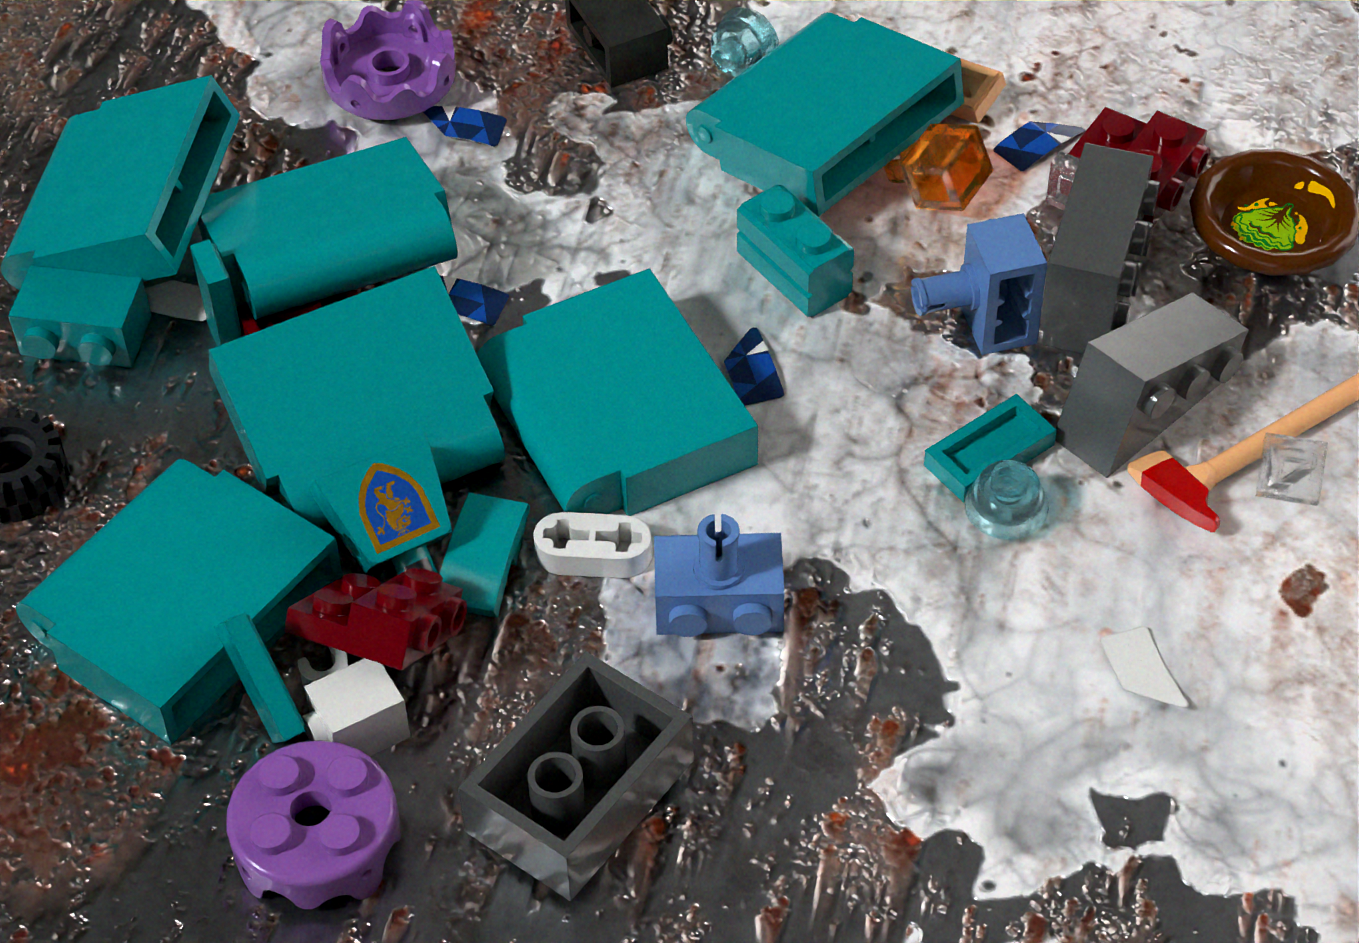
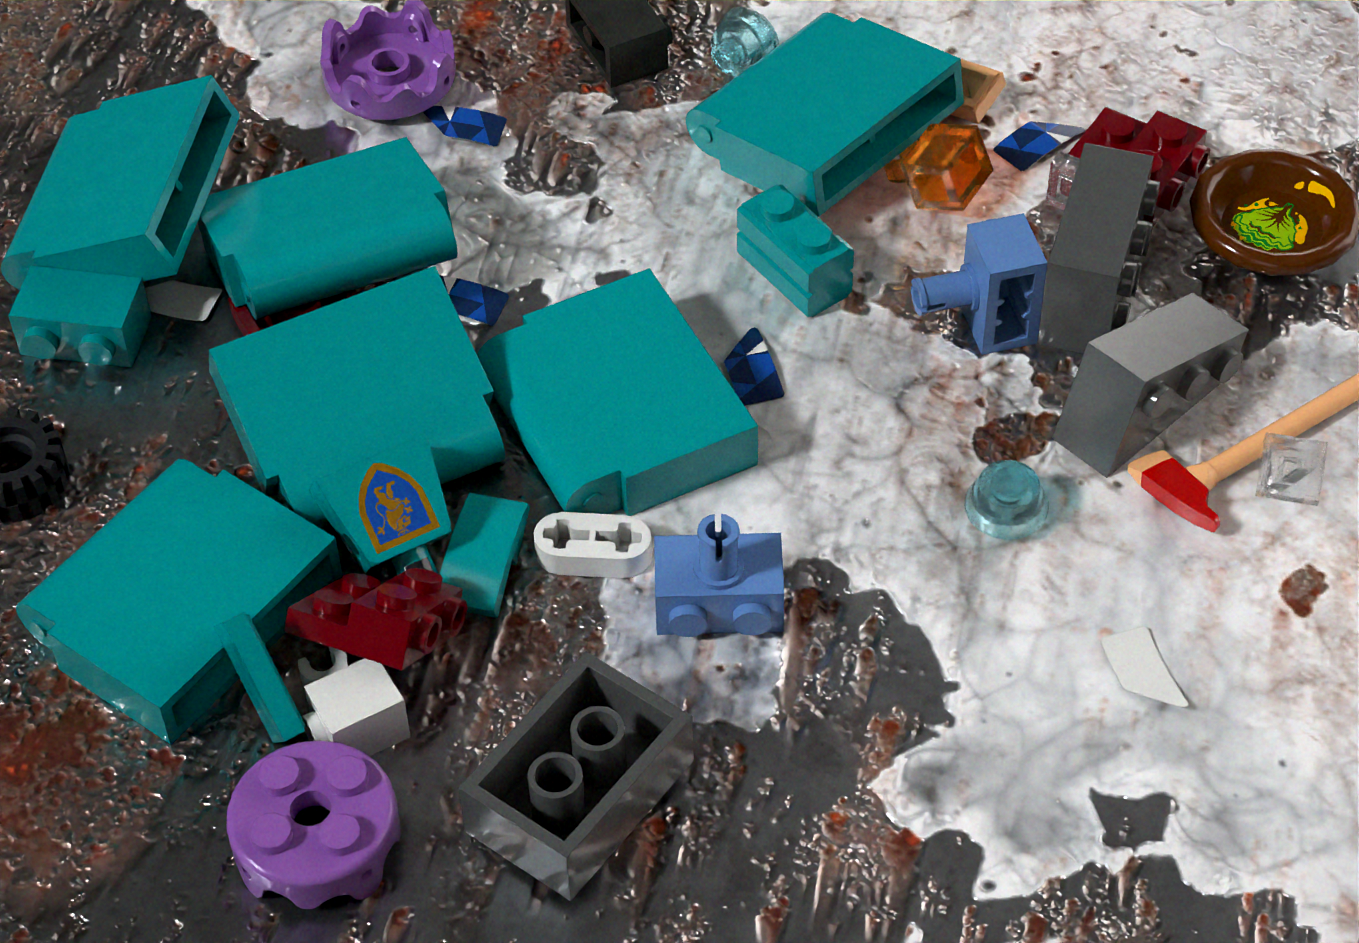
(216, 292): teal tile -> none
(1003, 433): teal tile -> none

